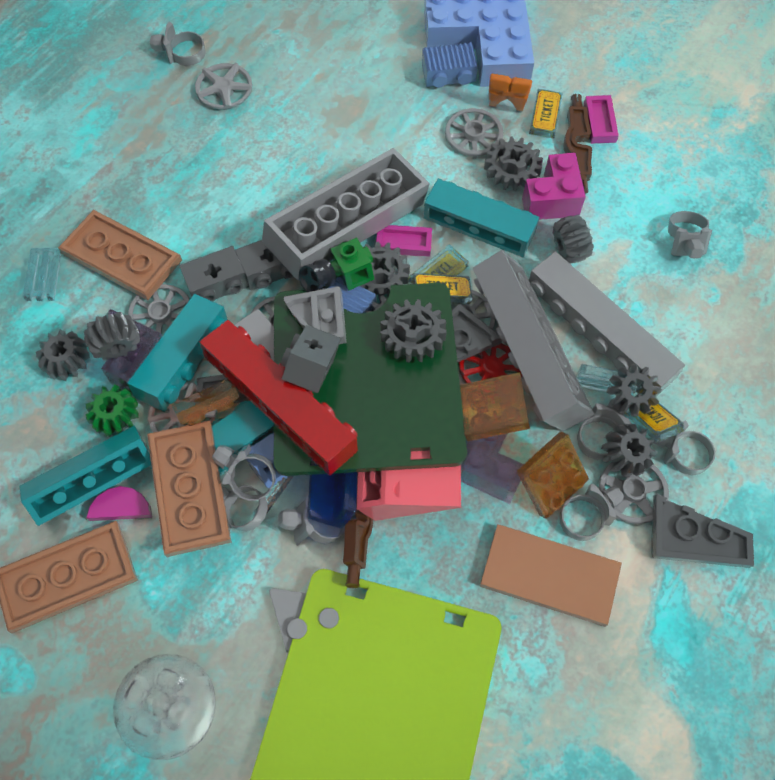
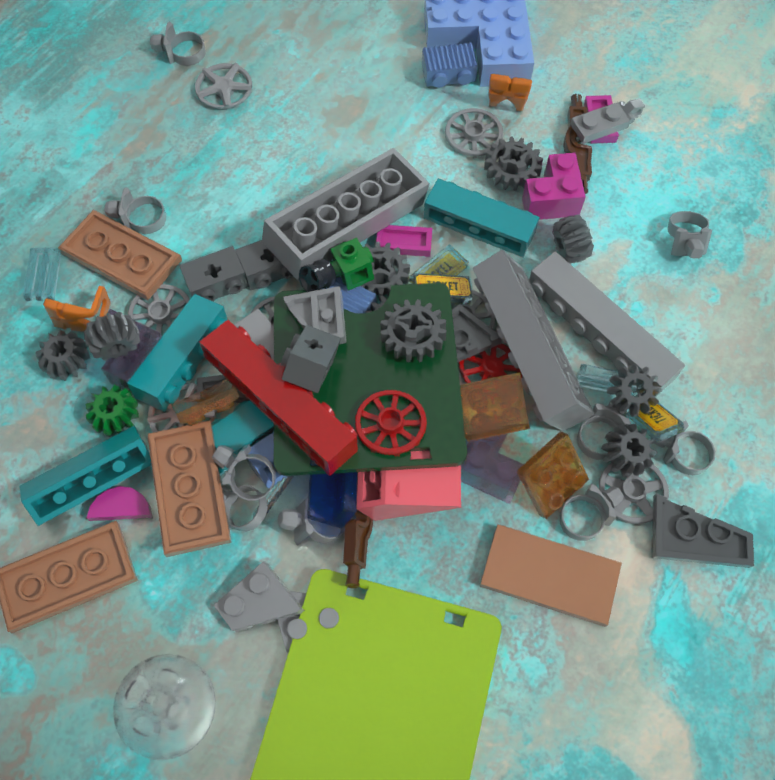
(72, 316): none -> orange piece
(123, 209): none -> light grey piece
(257, 600): none -> light grey wing
(390, 422): none -> red wheel
(545, 113): tile -> none
(606, 120): none -> light grey hinge

